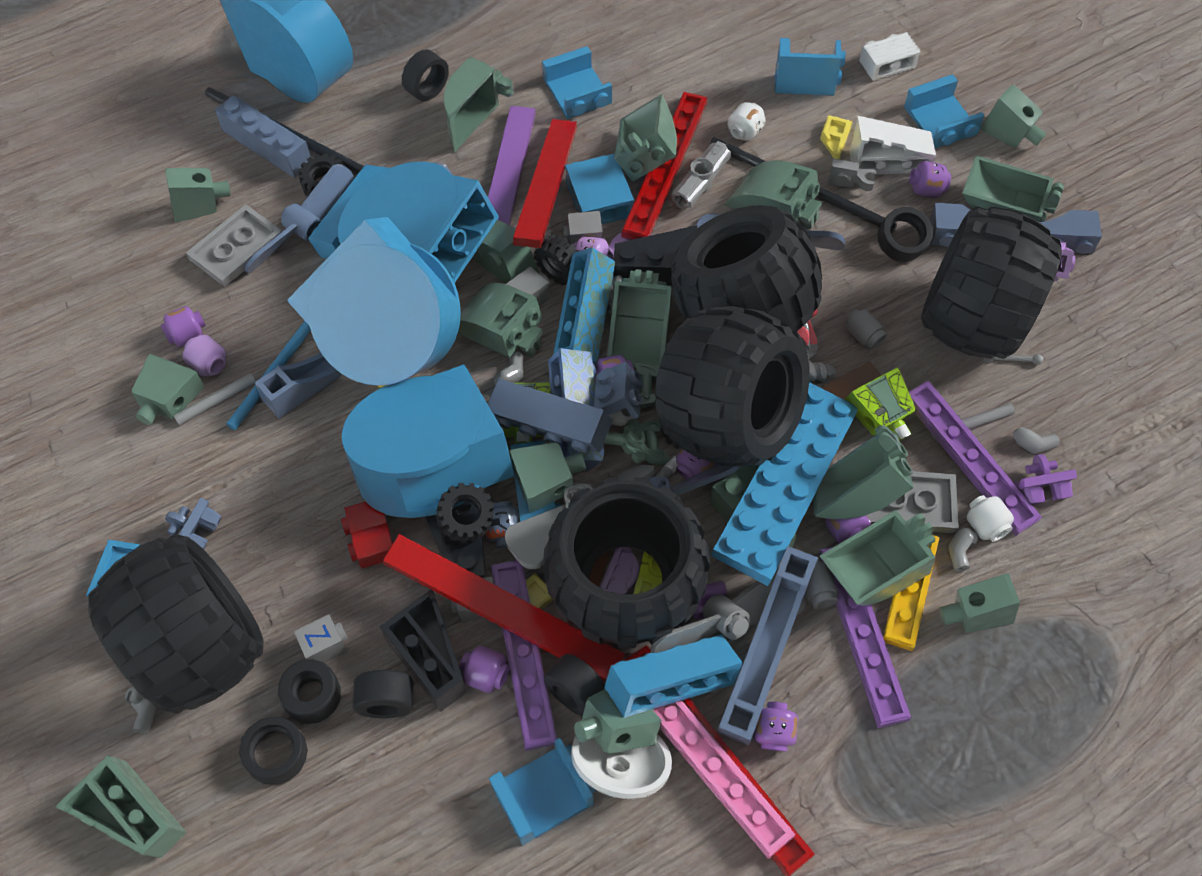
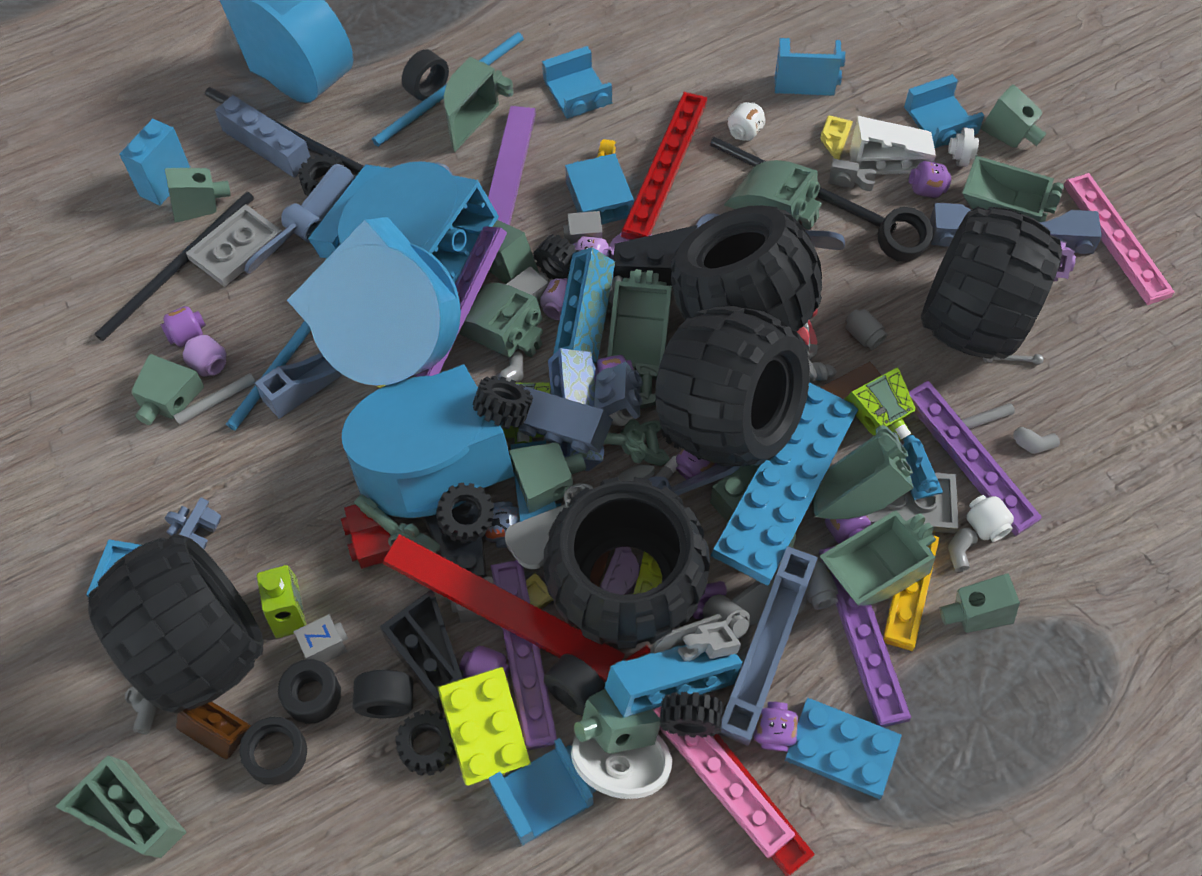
(149, 155): none -> dark azure brick
(159, 280): none -> black piece
(213, 728): none -> reddish brown slope
(280, 594): none -> lime torso
(409, 531): none -> sand green piece
(414, 727): none -> black tyre
(436, 97): none -> dark azure piece
(473, 276): none -> medium lavender tile
(483, 725): none -> neon yellow plate
(502, 401): none -> black tyre
(545, 184): red tile -> none
(553, 298): none -> lavender head
(606, 147): none -> yellow hand
(646, 139): sand green piece -> none
(691, 714): none -> black tyre
(701, 175): light grey piece -> none
(712, 638): none -> light grey plate
(844, 748): none -> dark azure plate
(889, 56): white brick -> none
(923, 477): none -> dark azure hinge
(964, 147): none -> white plate
(1059, 482): medium lavender hips -> none
(1120, 240): none -> bright pink tile

